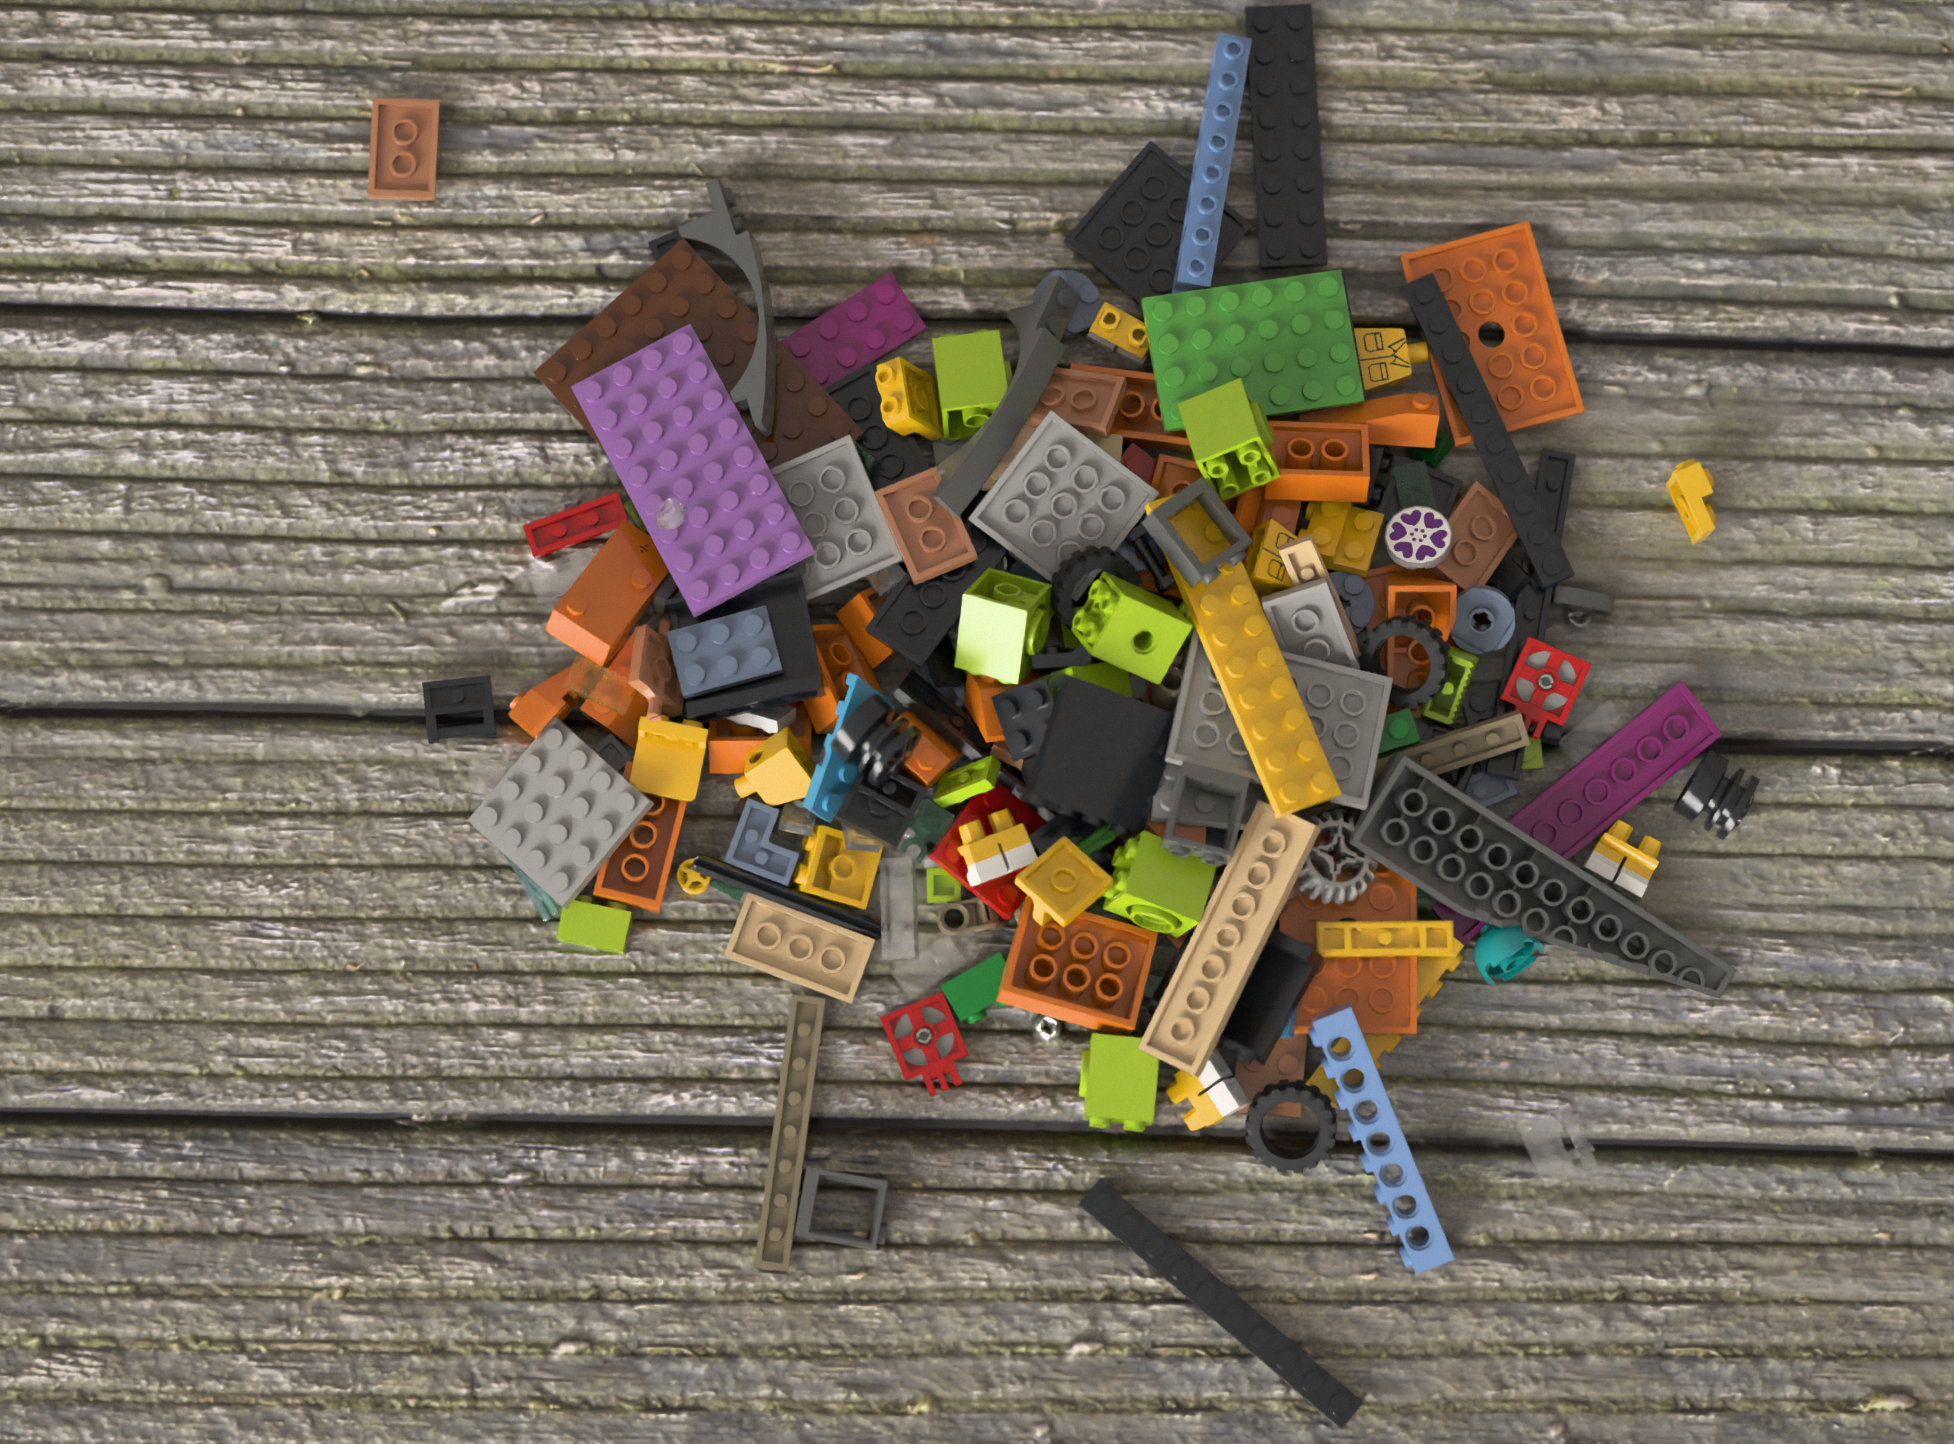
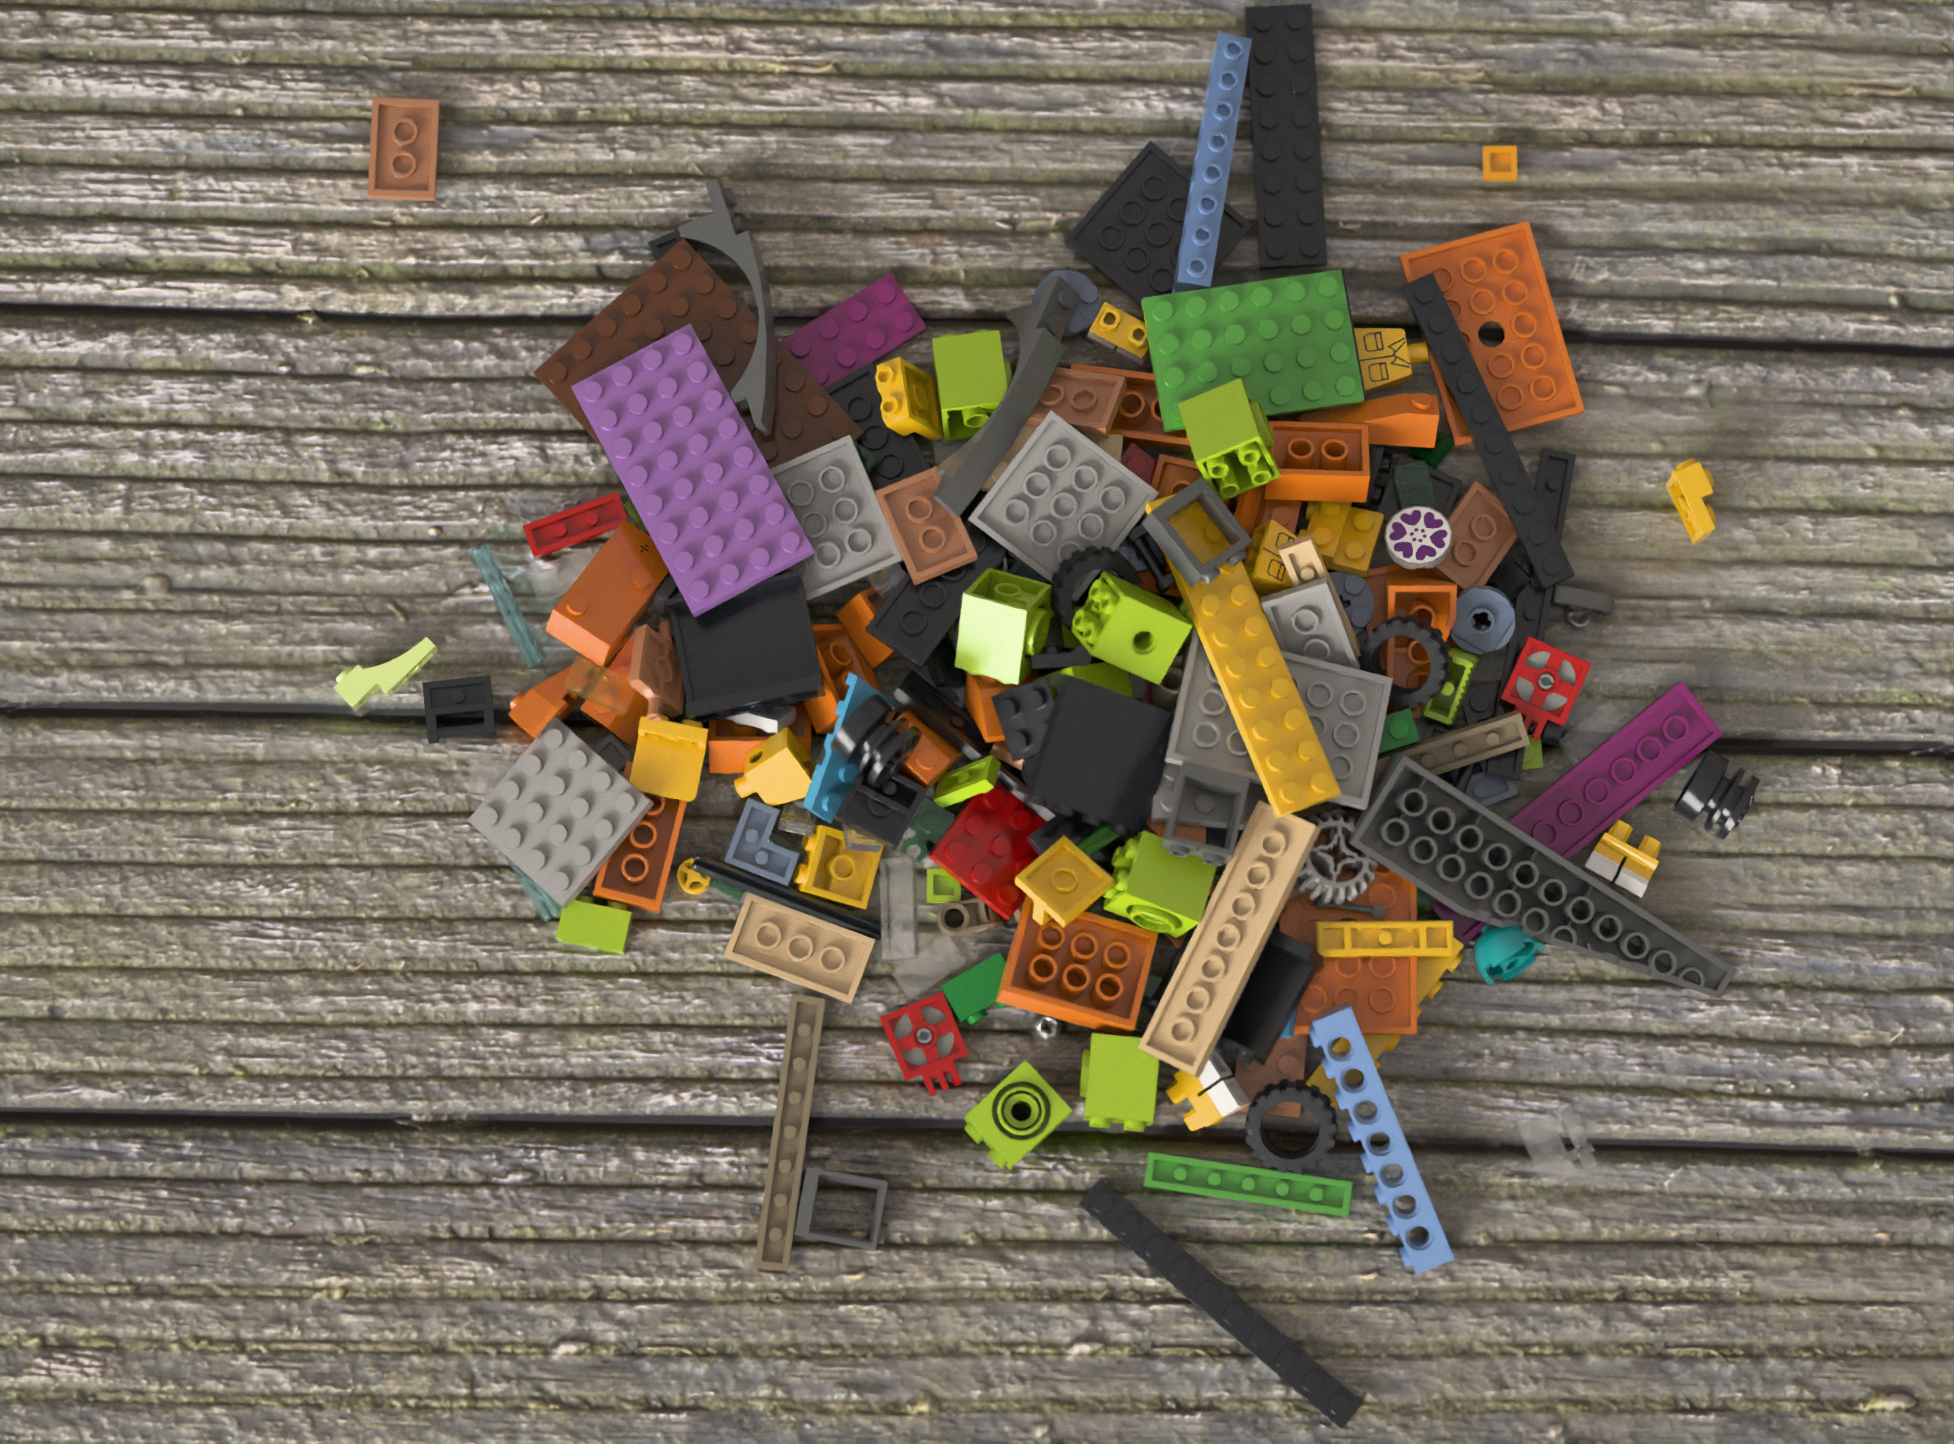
(360, 684): none -> yellowish green slope
(507, 606): none -> clear light blue axle
(670, 514): clear plate -> none
(725, 652): sand blue plate -> none
(996, 853): yellow hips -> none
(1010, 1138): none -> lime brick
(1248, 1184): none -> bright green plate
(1377, 911): none -> dark grey hinge
(1499, 163): none -> light orange plate

